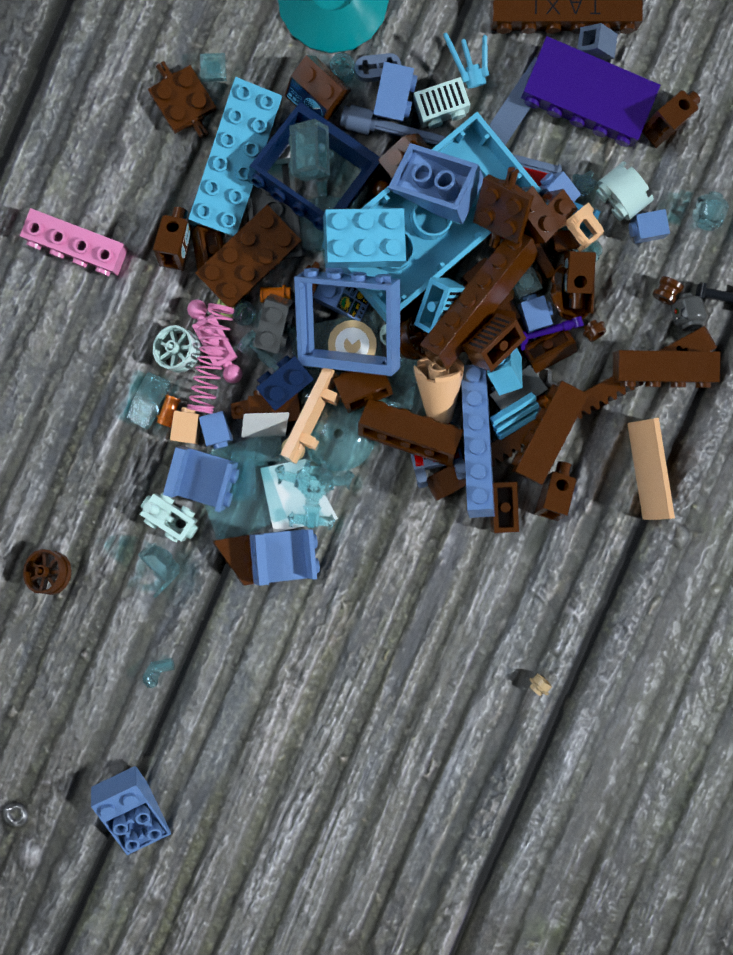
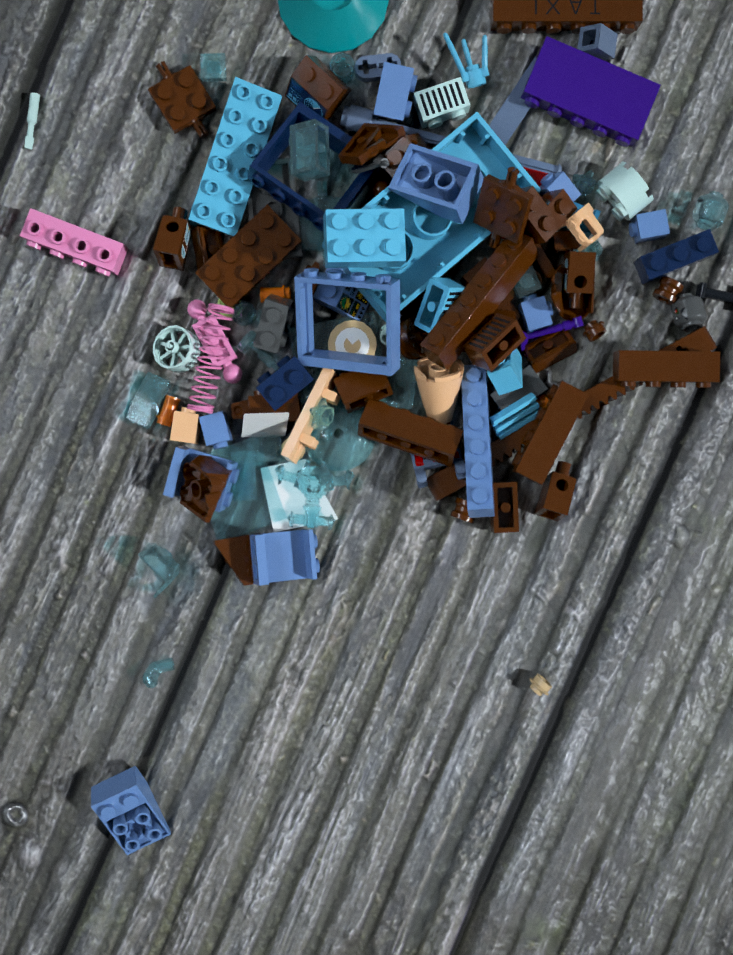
(31, 119): none -> light aqua piece
(47, 572): reddish brown wheel -> none
(162, 513): light aqua brick -> none
(203, 486): none -> reddish brown slope
(322, 414): none -> clear light blue plate
(369, 142): none -> reddish brown wing
(377, 161): none -> dark grey piece
(461, 510): none -> reddish brown wheel
(651, 469): light nougat slope -> none
(674, 114): reddish brown torso -> none
(676, 256): none -> dark blue brick

